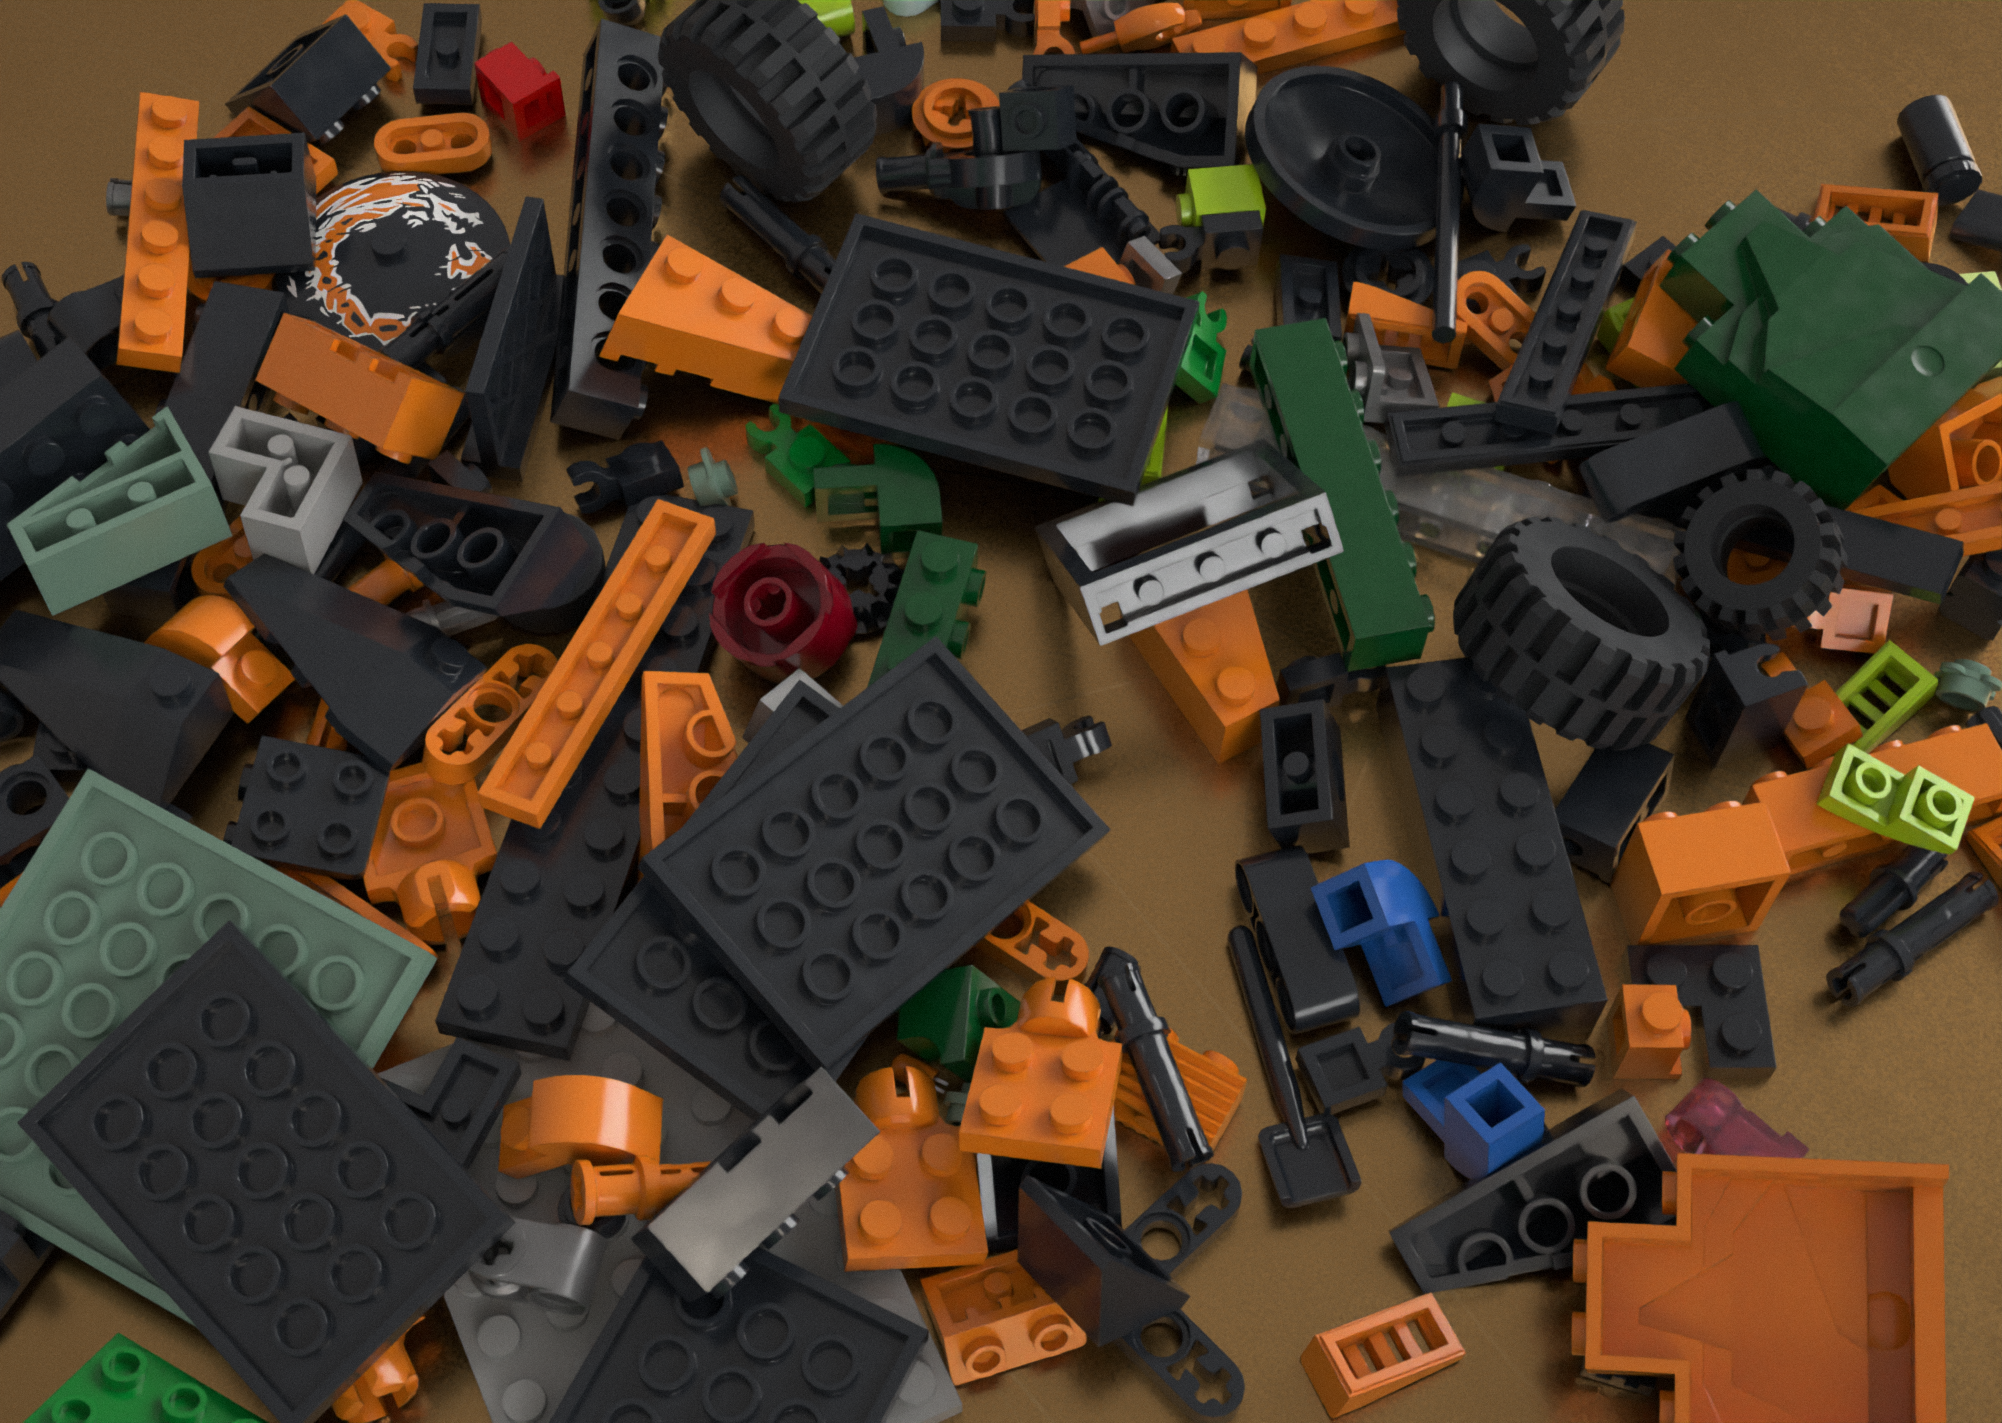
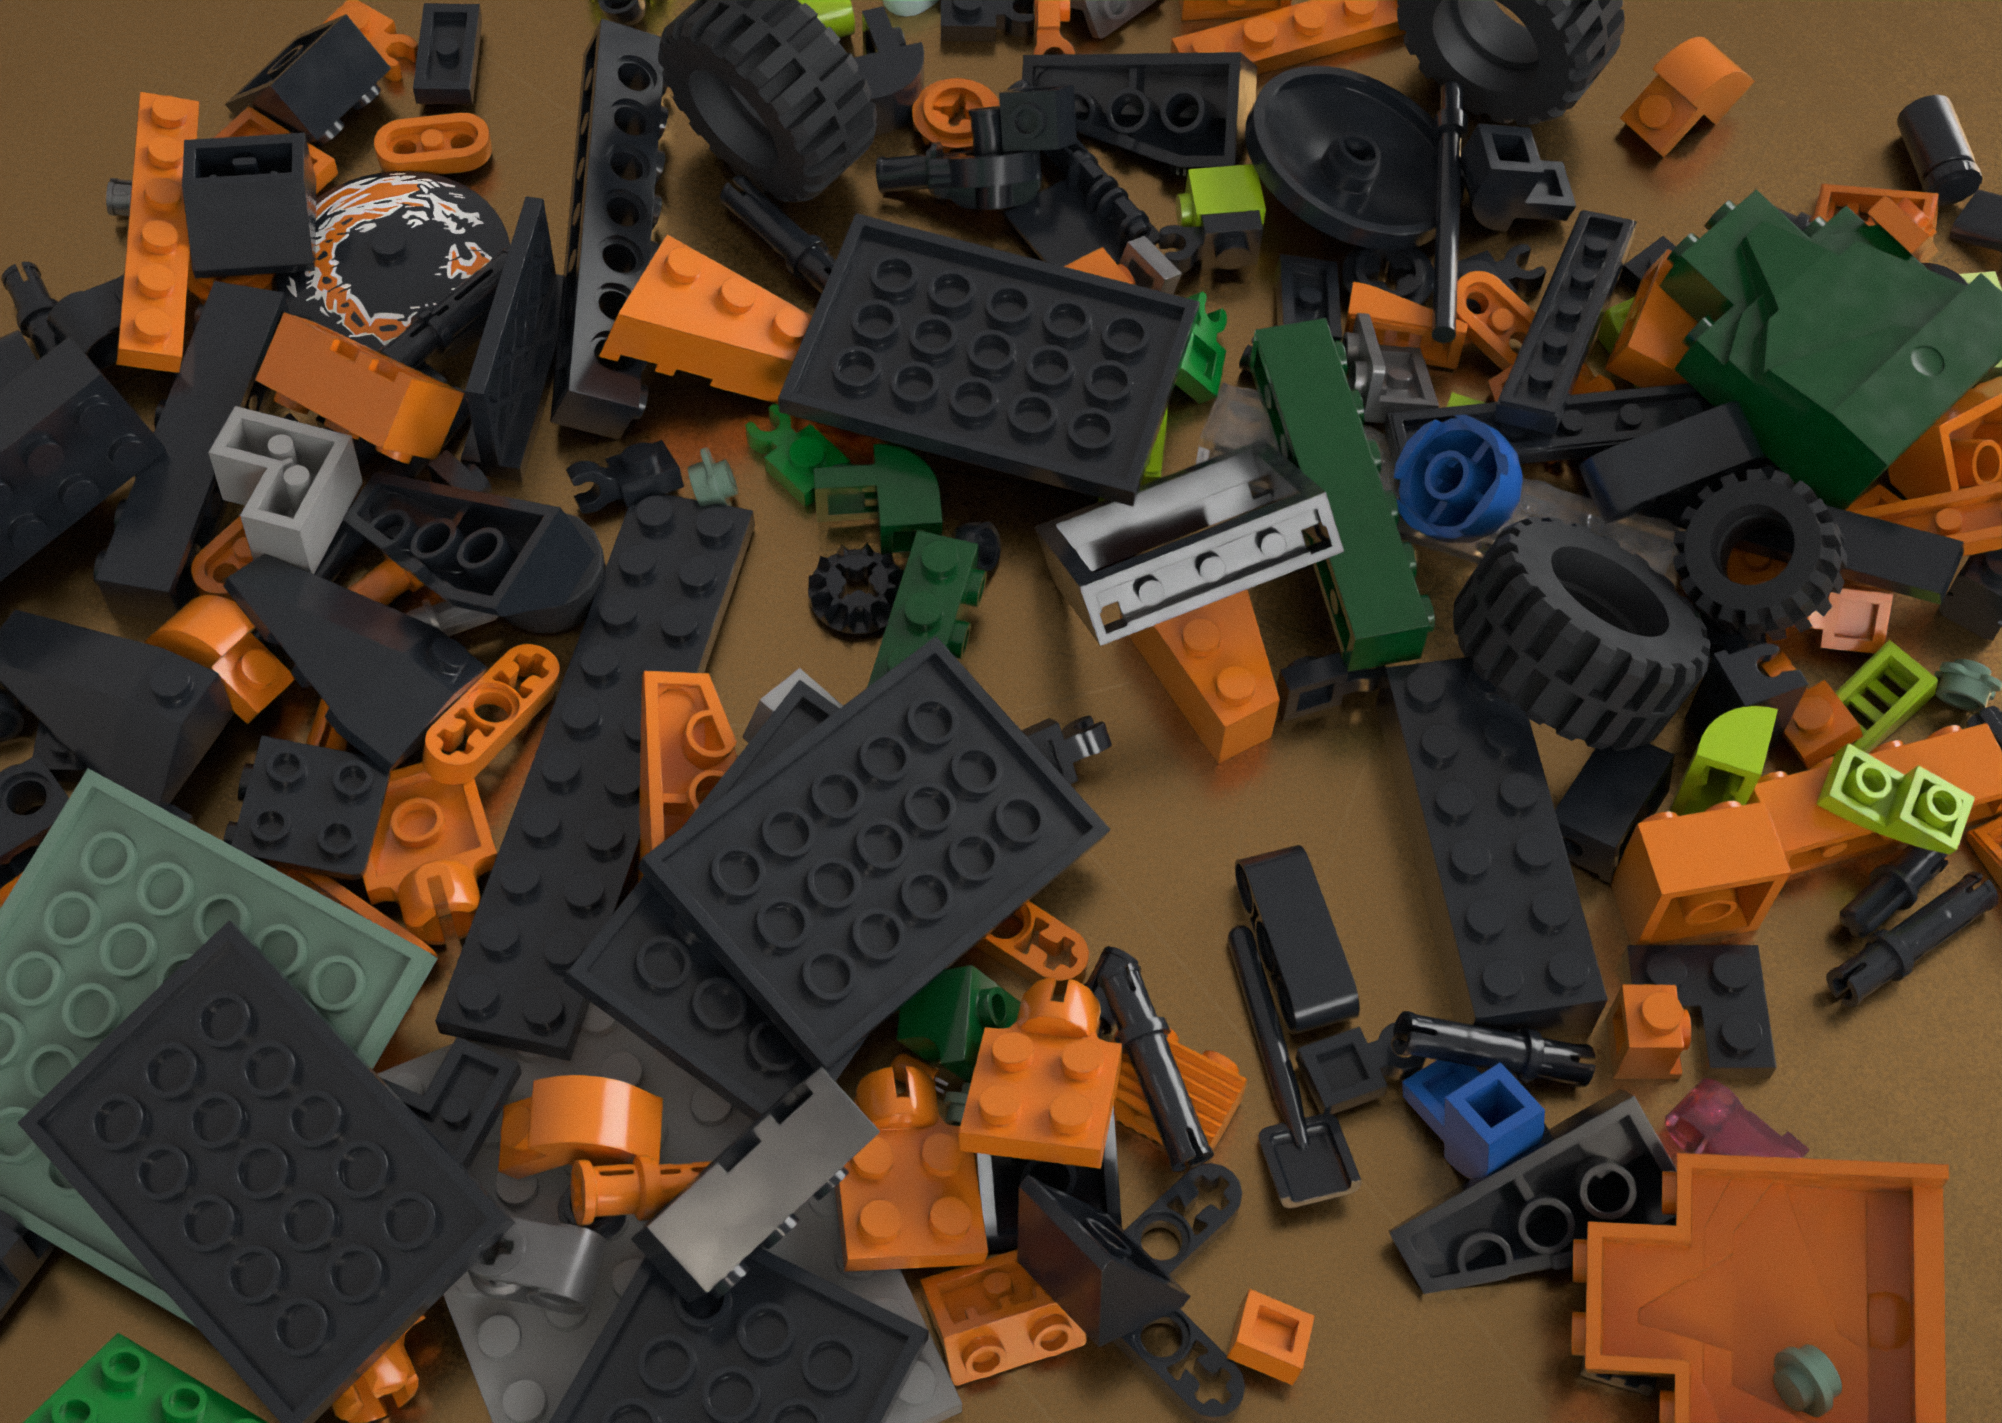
(121, 519): sand green wedge -> none
(519, 91): red brick -> none
(596, 664): orange plate -> none
(781, 611): dark red brick -> none
(986, 537): none -> black hinge
(1146, 28): orange hand -> none
(1271, 1337): none -> orange plate
(1304, 777): black brick -> none
(1344, 1377): orange slope -> none
(1389, 916): blue brick -> none
(1458, 480): none -> blue cylinder
(1690, 83): none -> orange brick
(1726, 760): none -> lime brick
(1806, 1379): none -> sand green plate
(1907, 226): none -> orange plate

